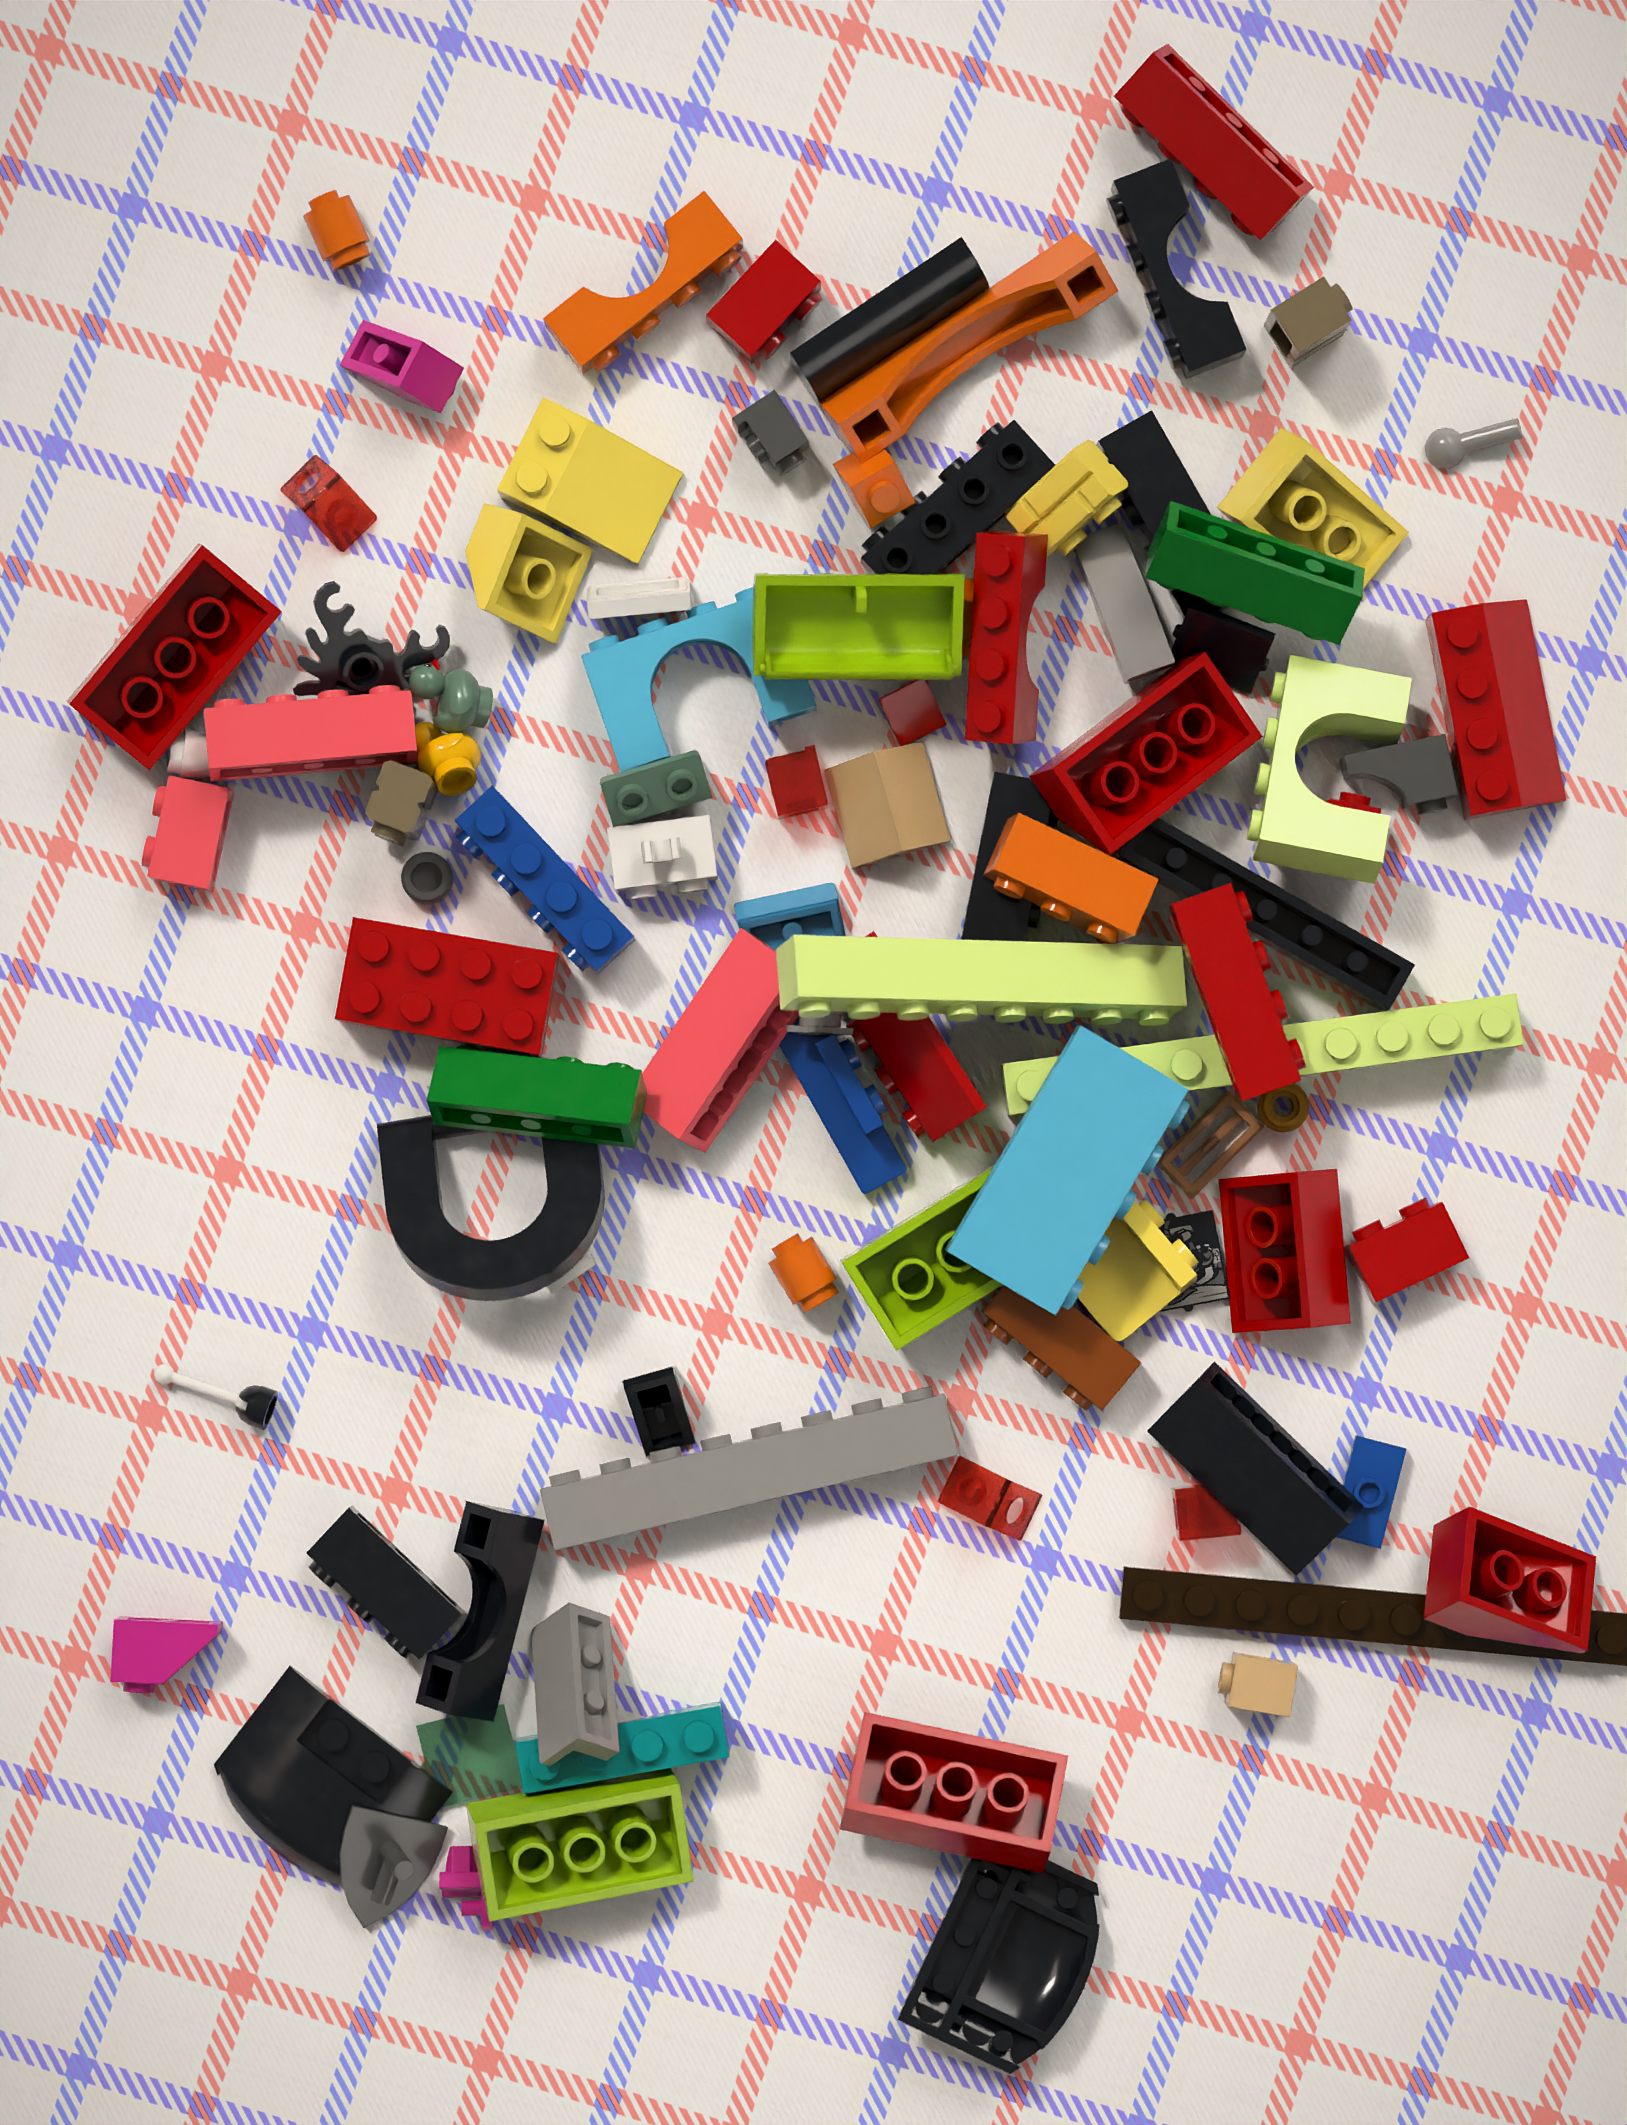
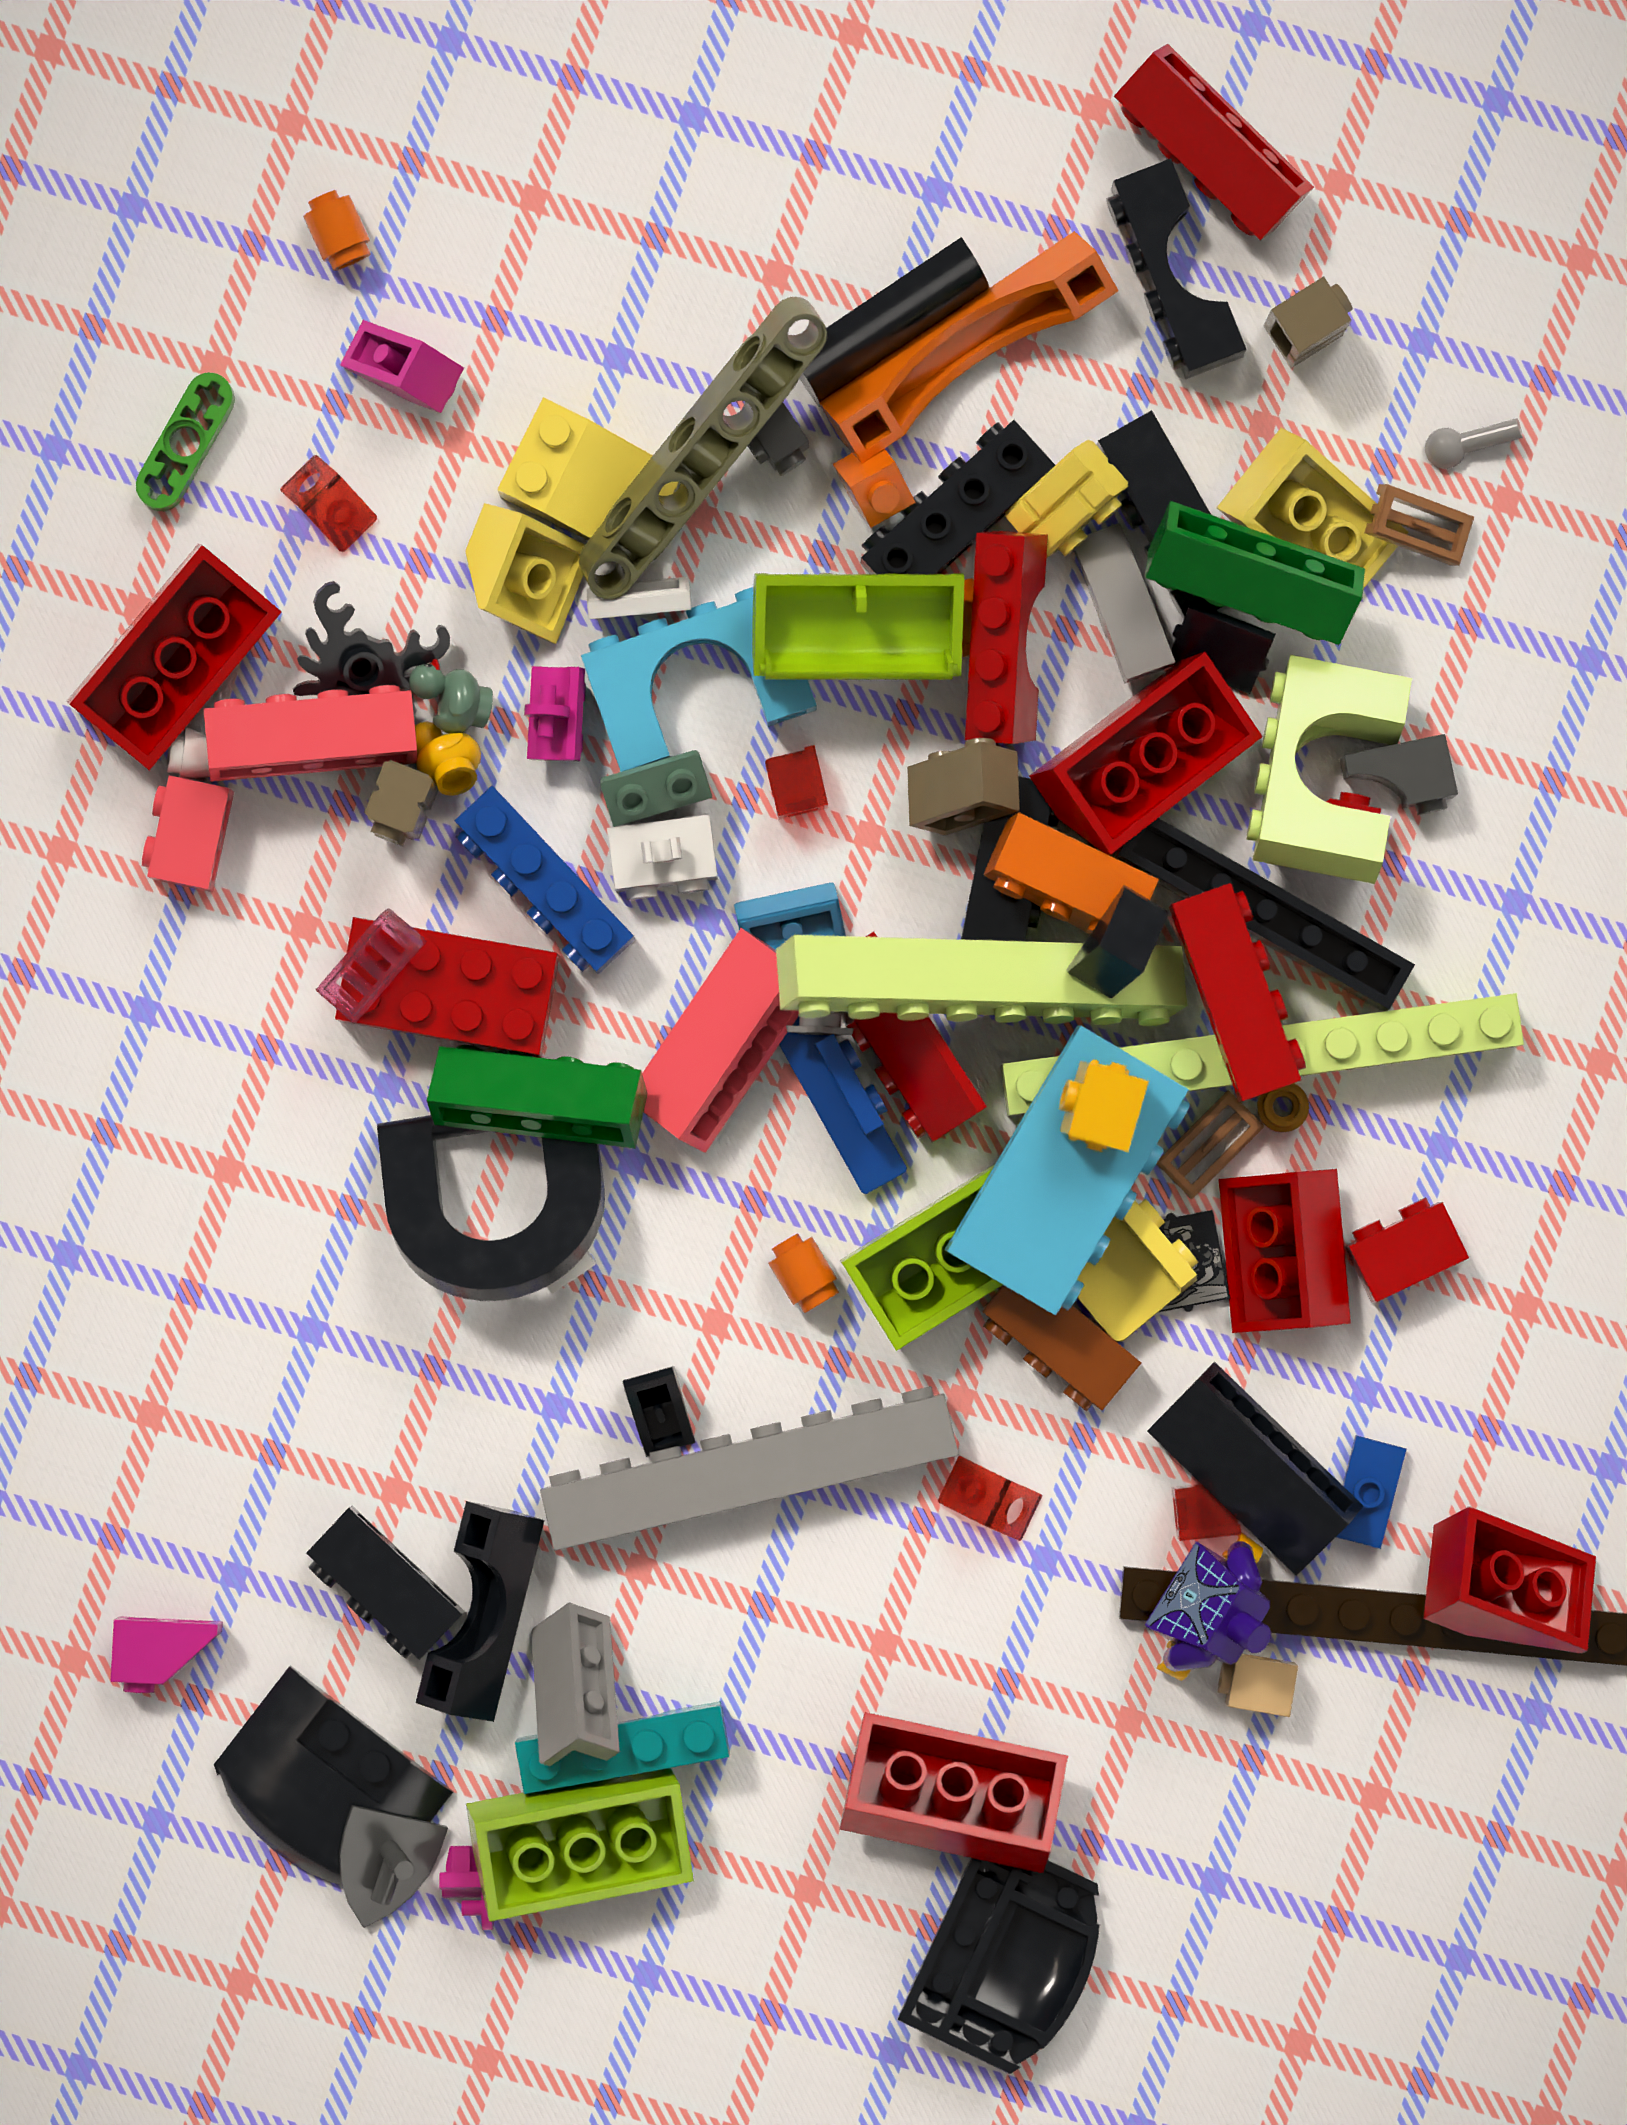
(177, 421): none -> bright green beam
(253, 1404): hinge -> none
(402, 934): none -> clear pink slope
(427, 878): dark grey tile -> none
(471, 1755): clear green piece -> none
(556, 713): none -> dark pink hips
(595, 325): orange arch -> none
(702, 447): none -> olive beam
(765, 303): red brick -> none
(887, 804): tan slope -> none
(911, 712): red slope -> none
(963, 787): none -> dark tan brick
(1102, 1105): none -> yellow head
(1119, 943): none -> black slope
(1212, 1609): none -> dark purple torso
(1383, 512): none -> medium nougat tile
(1495, 708): red slope -> none

